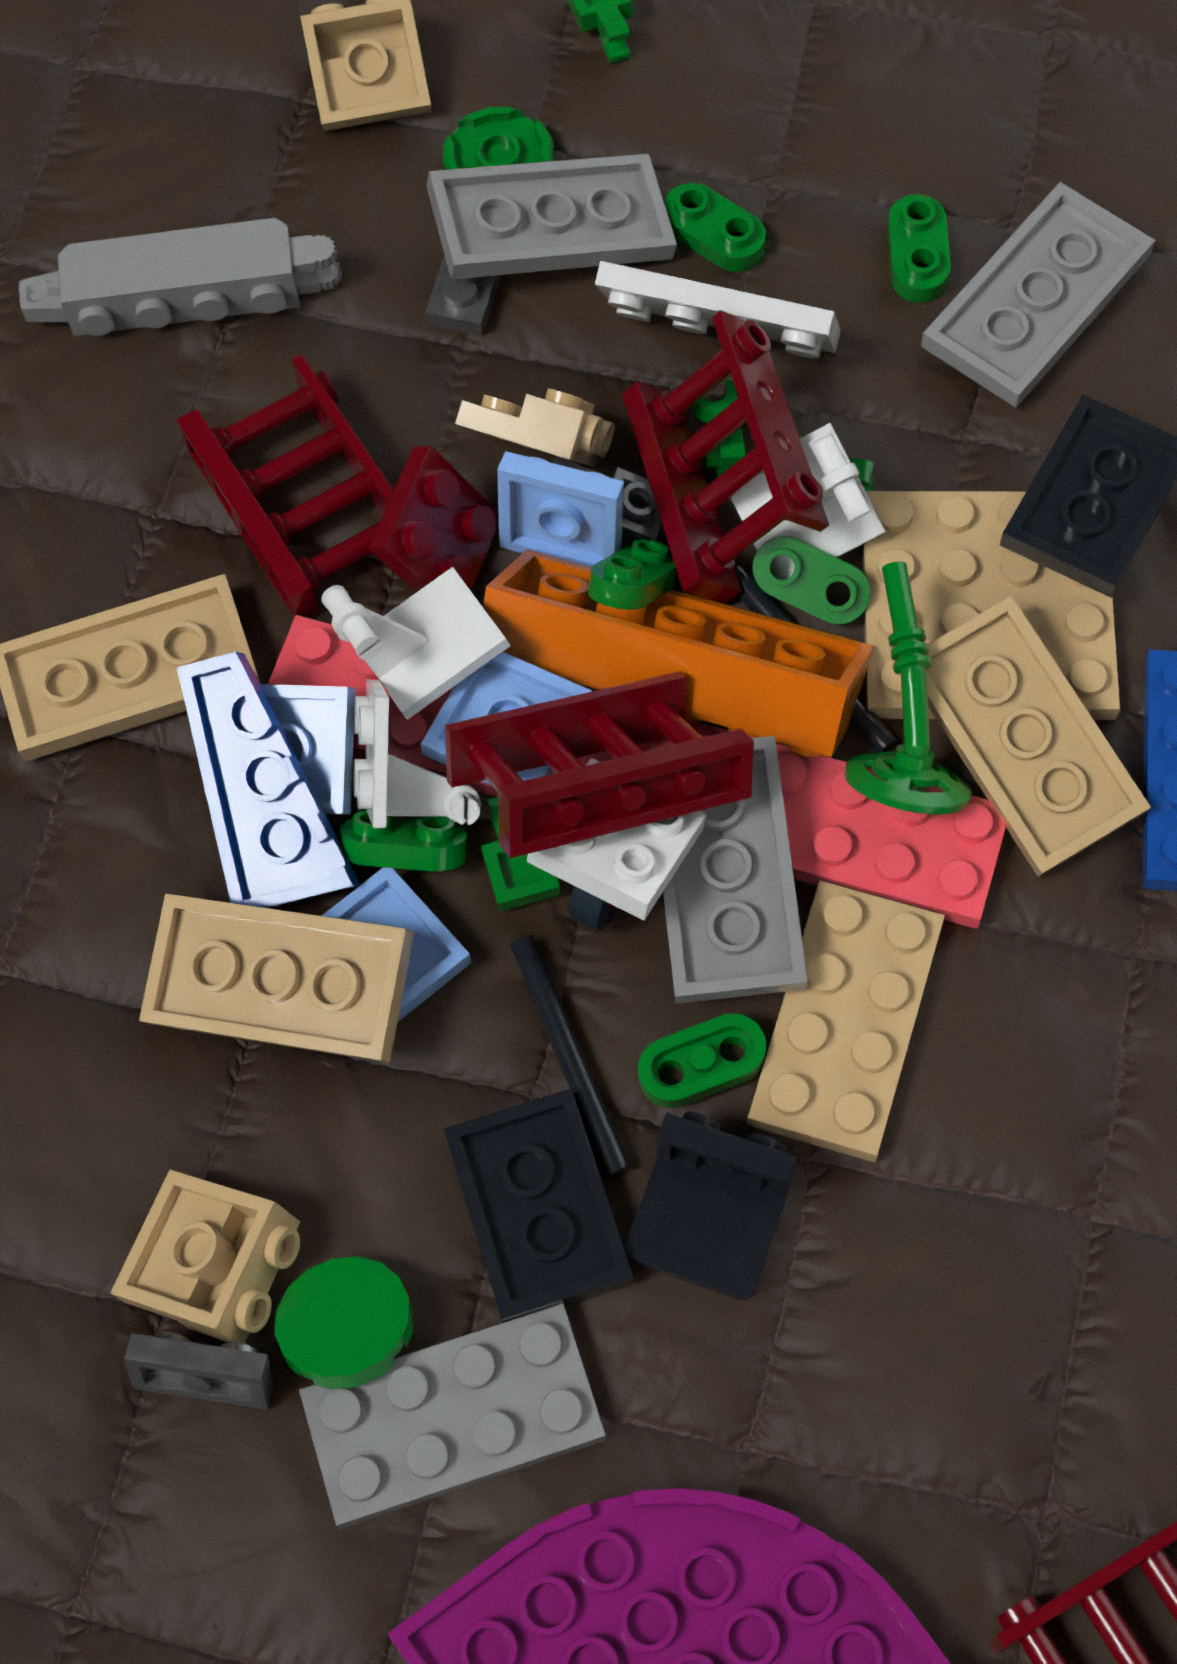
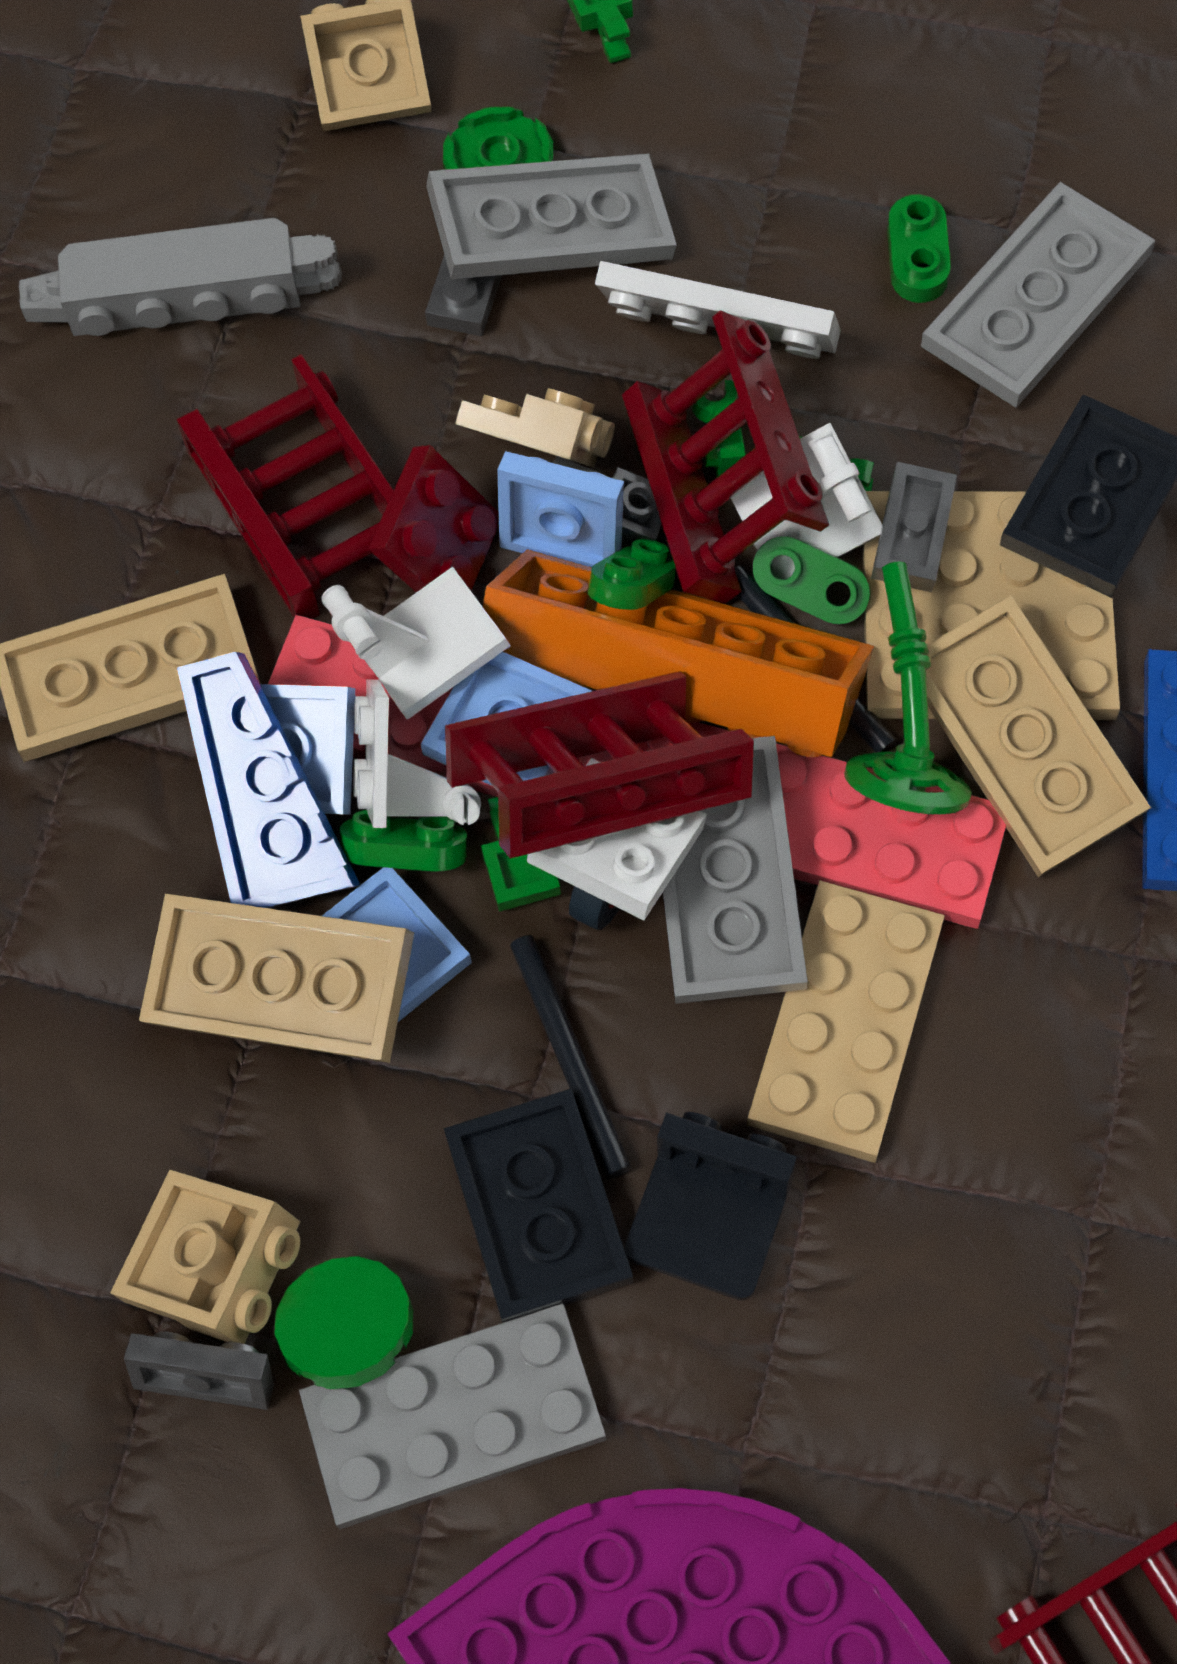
(698, 1058): green plate -> none
(710, 225): green plate -> none
(915, 523): none -> flat silver plate

